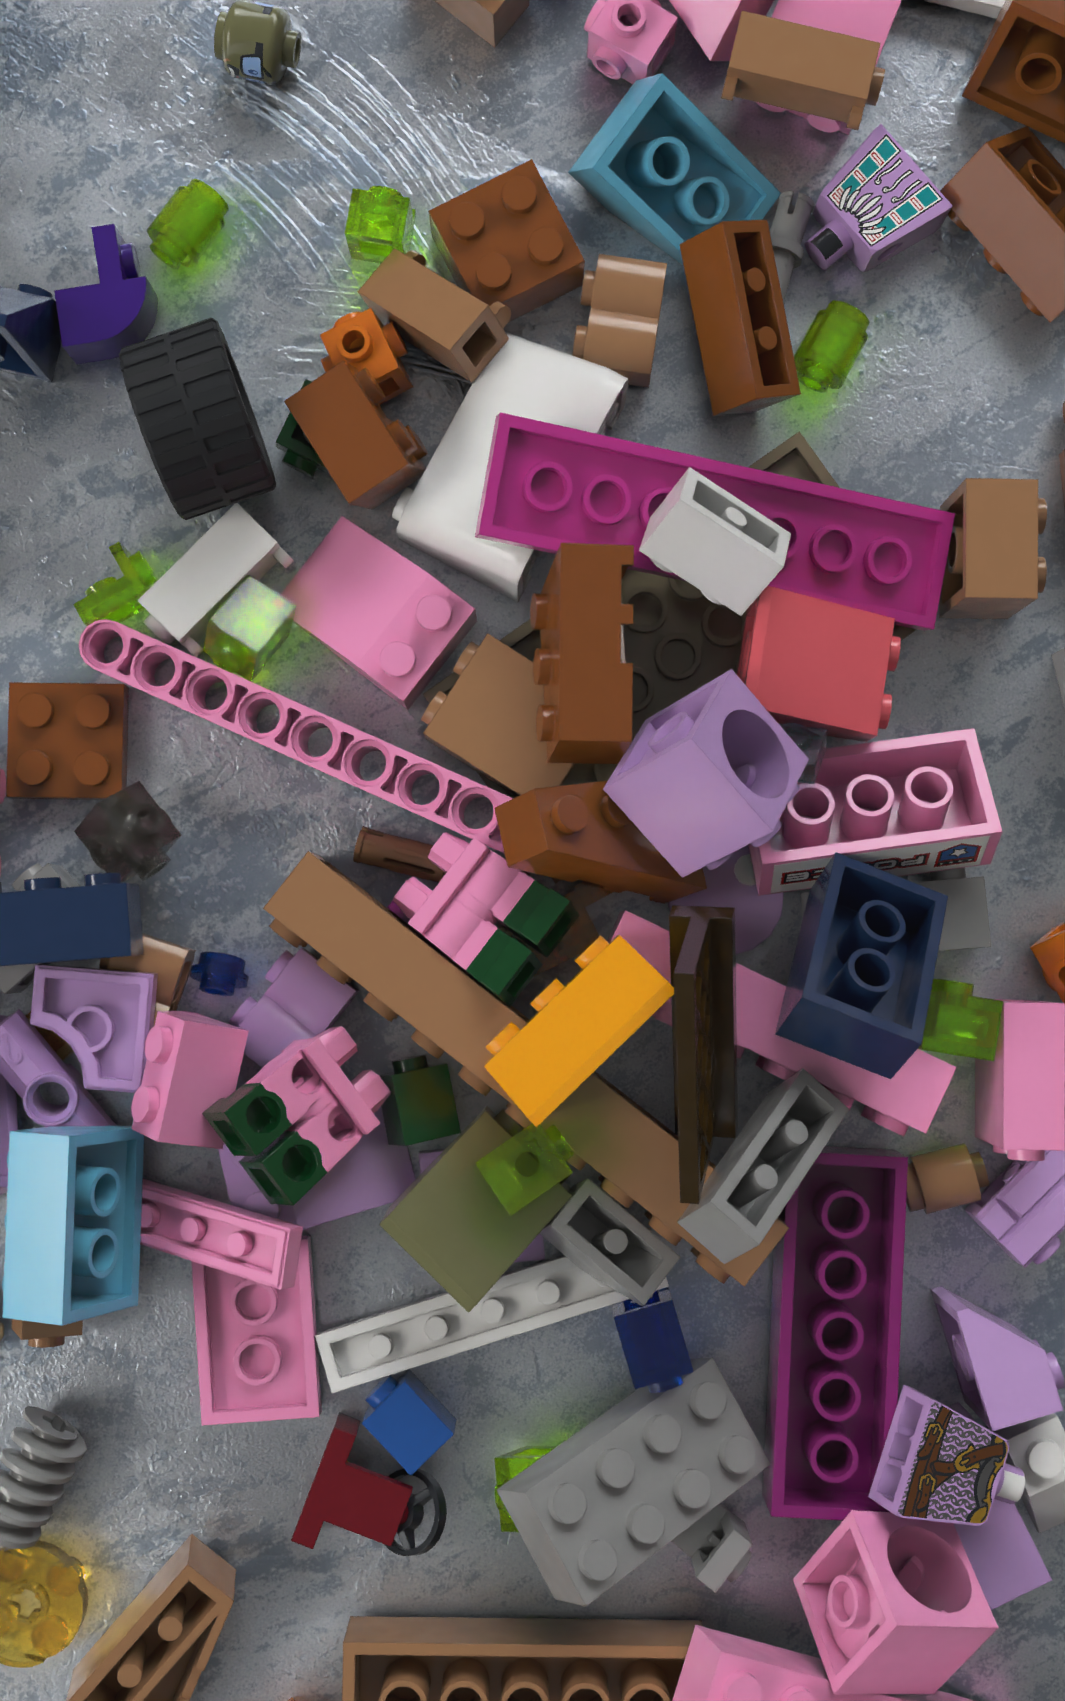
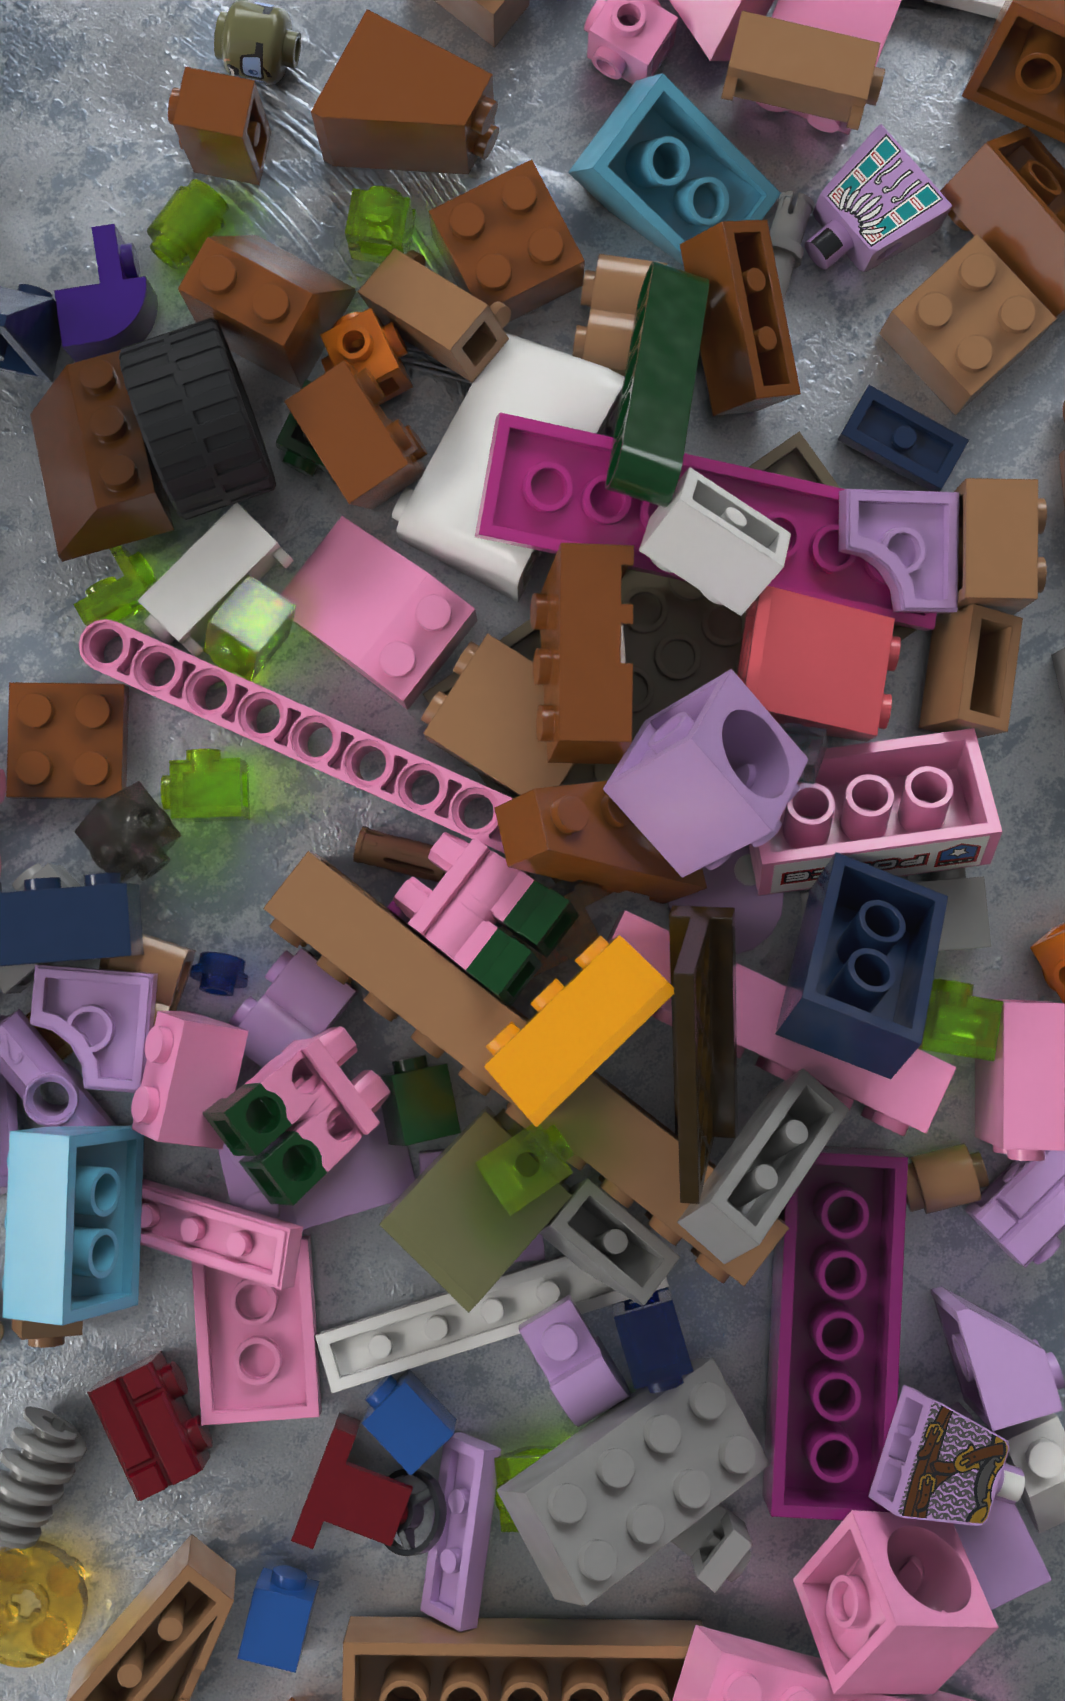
(96, 462): none -> reddish brown slope
(151, 1424): none -> dark red brick
(206, 788): none -> clear neon green brick
(220, 125): none -> dark orange brick
(265, 302): none -> dark orange slope
(279, 1618): none -> blue brick
(404, 104): none -> dark orange slope
(459, 1557): none -> lavender plate
(574, 1362): none -> lavender brick
(658, 385): none -> dark green beam
(831, 346): clear neon green brick -> none
(903, 439): none -> dark blue plate
(909, 541): none -> lavender tile
(966, 324): none -> medium nougat brick
(971, 671): none -> medium nougat brick

